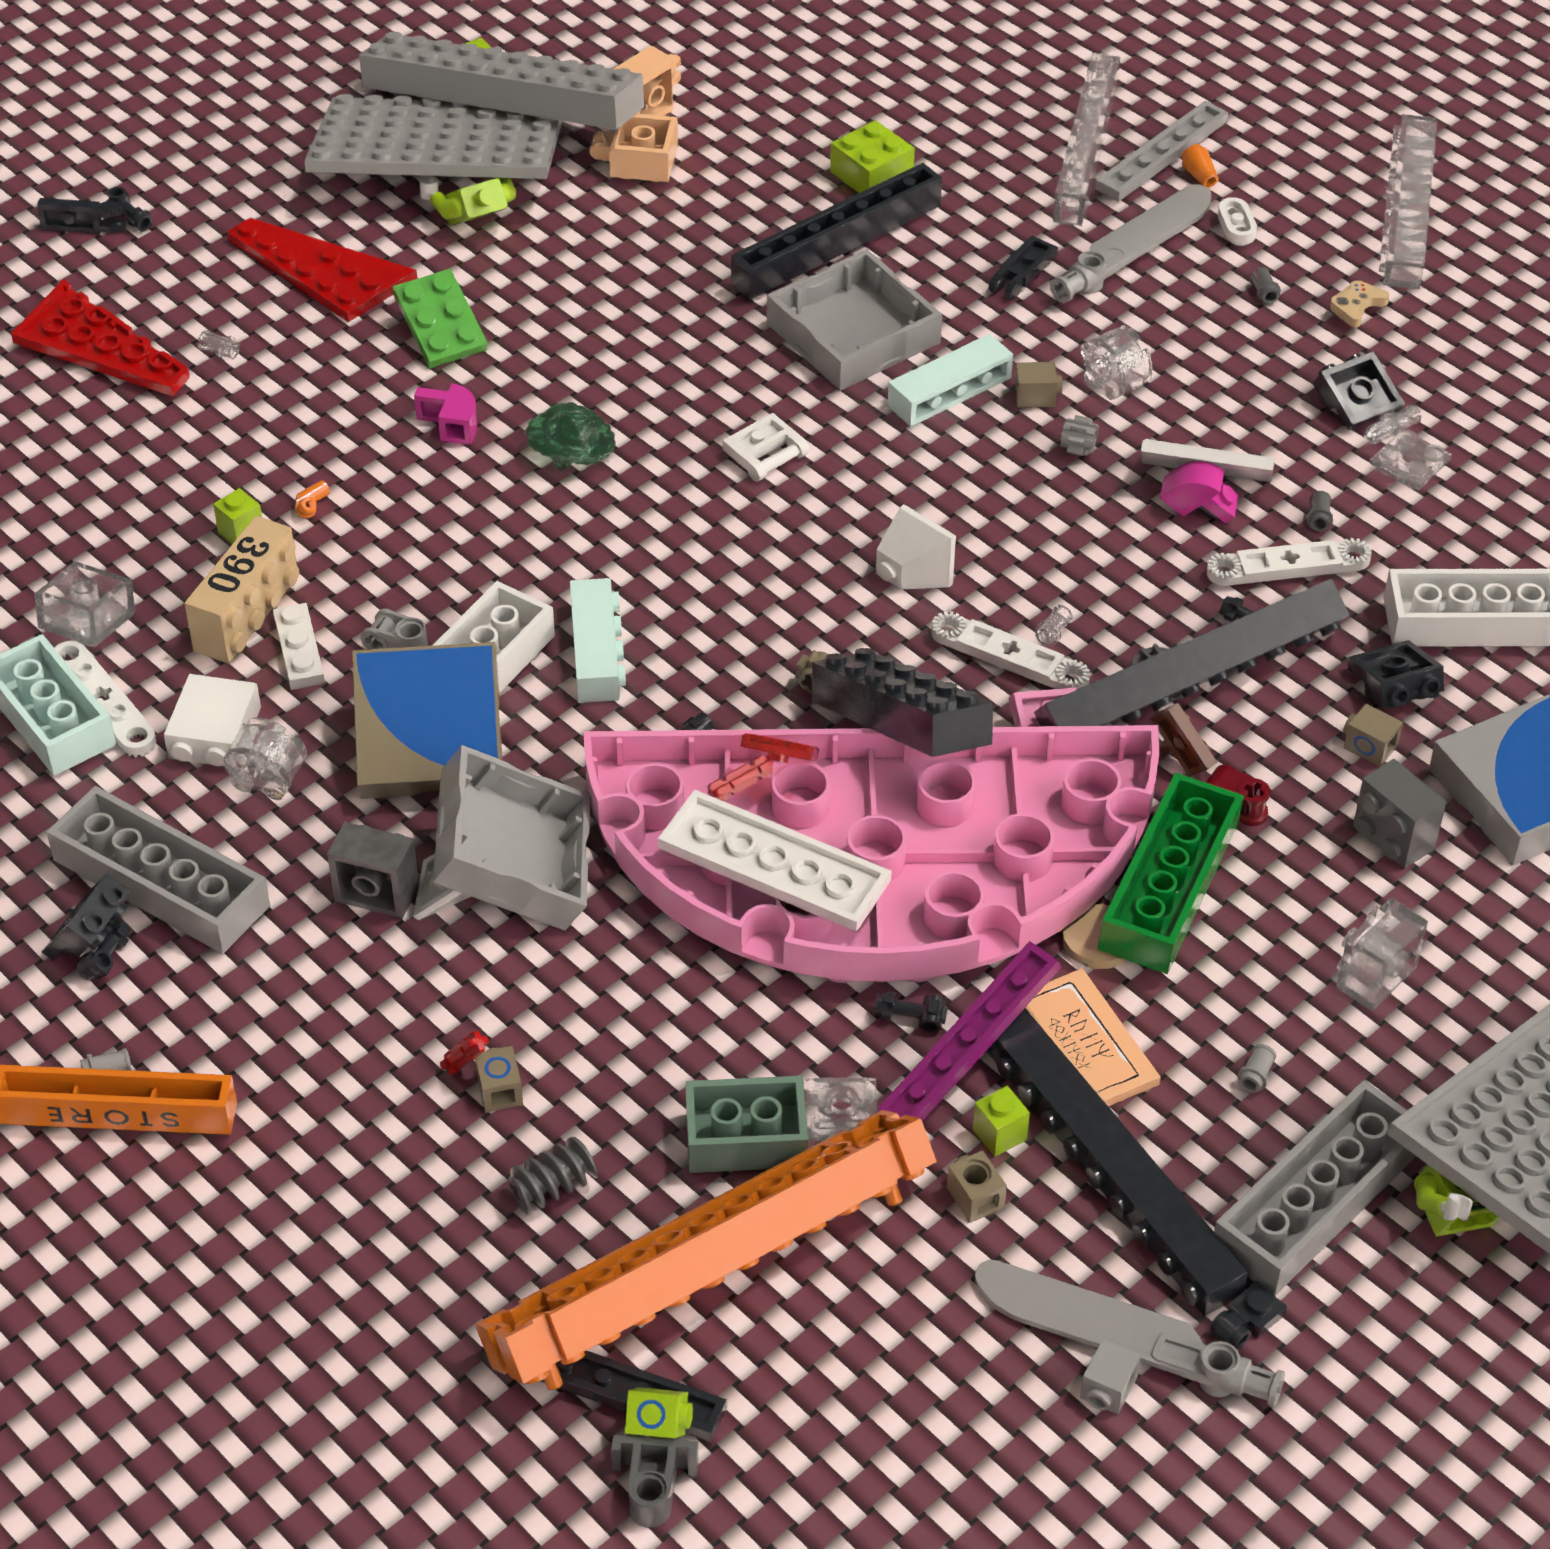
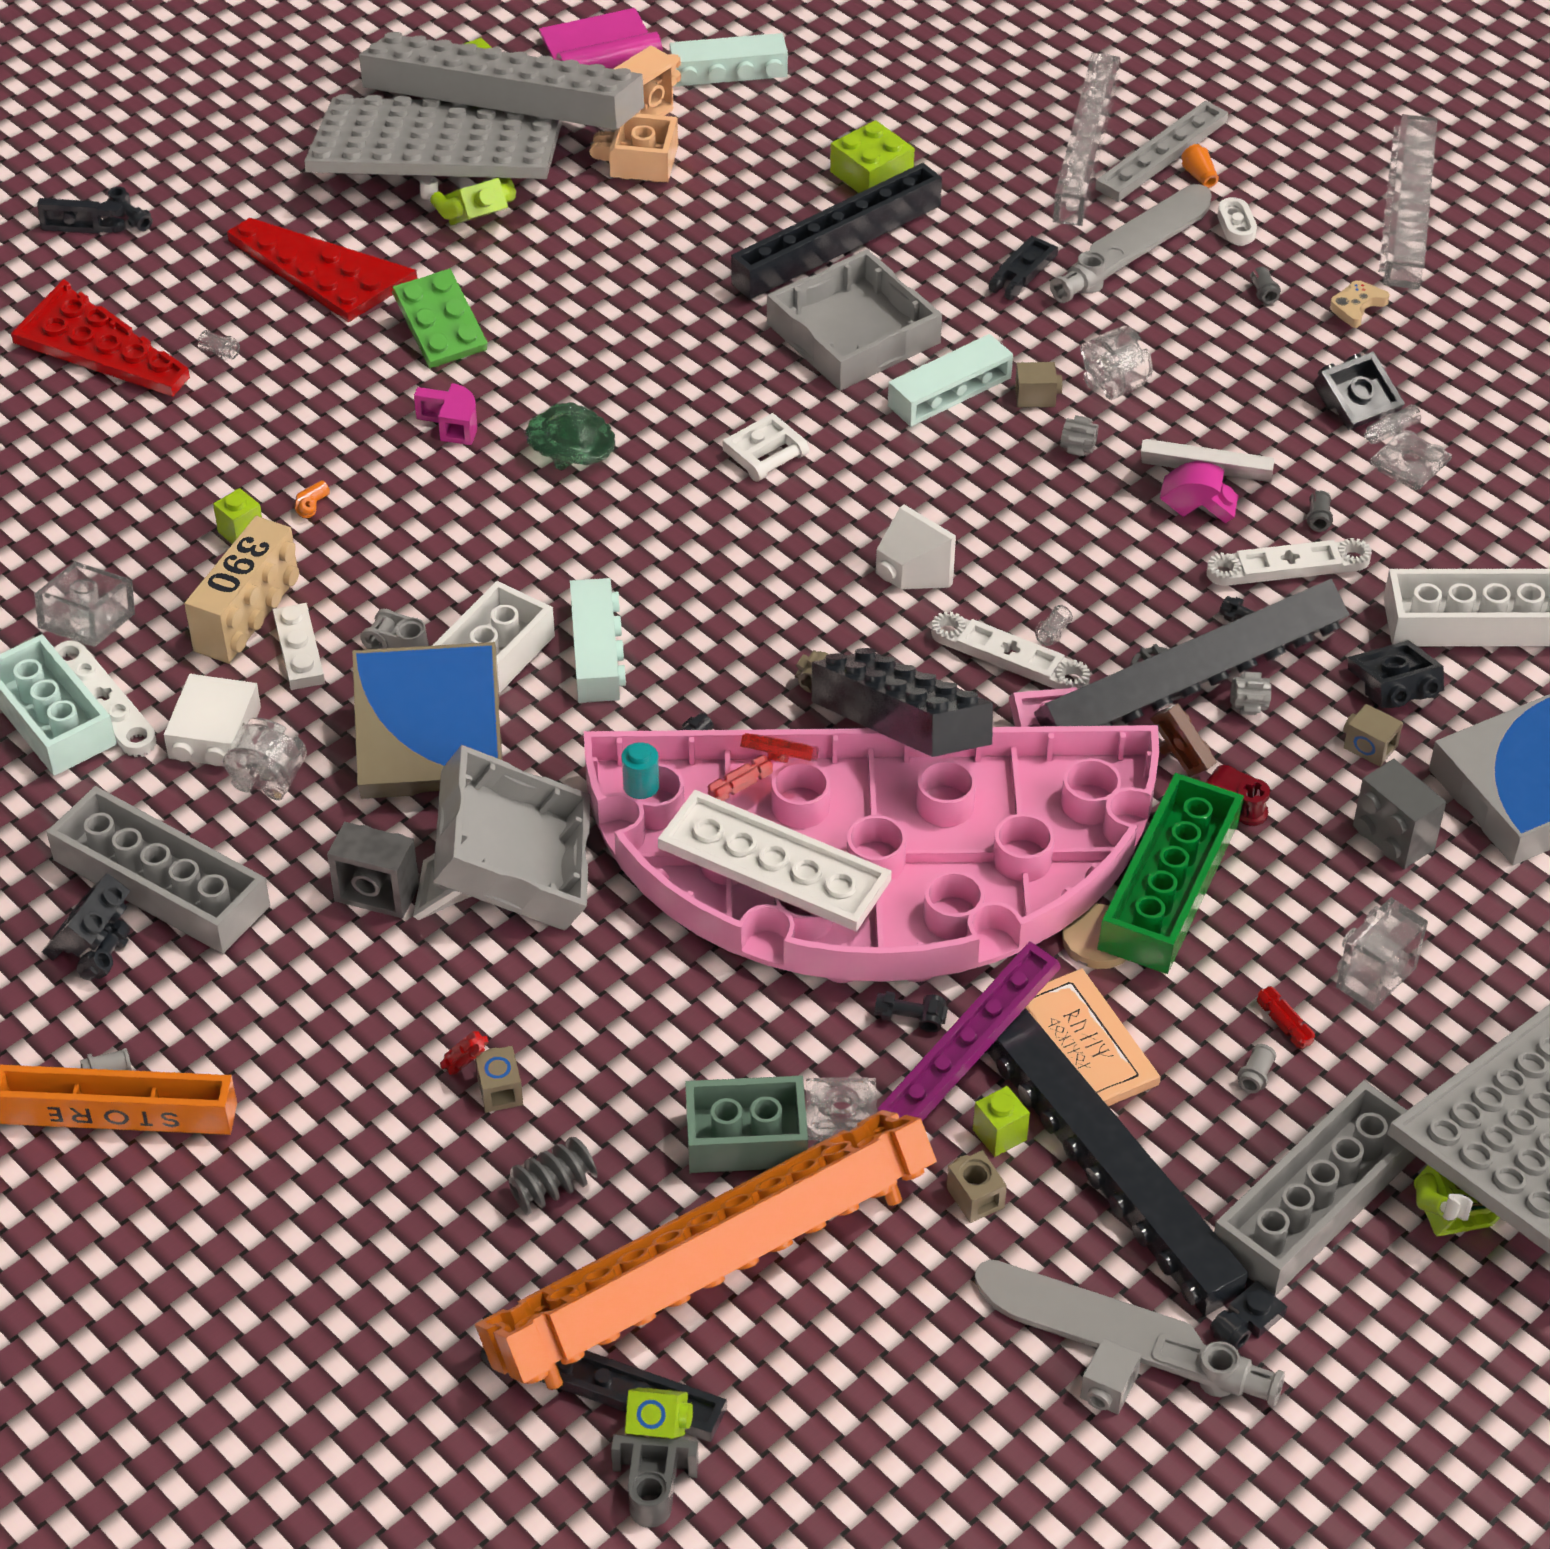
(600, 39): none -> dark pink door
(640, 770): none -> teal brick
(731, 59): none -> light aqua brick
(1250, 693): none -> light grey gear
(1285, 1017): none -> red axle

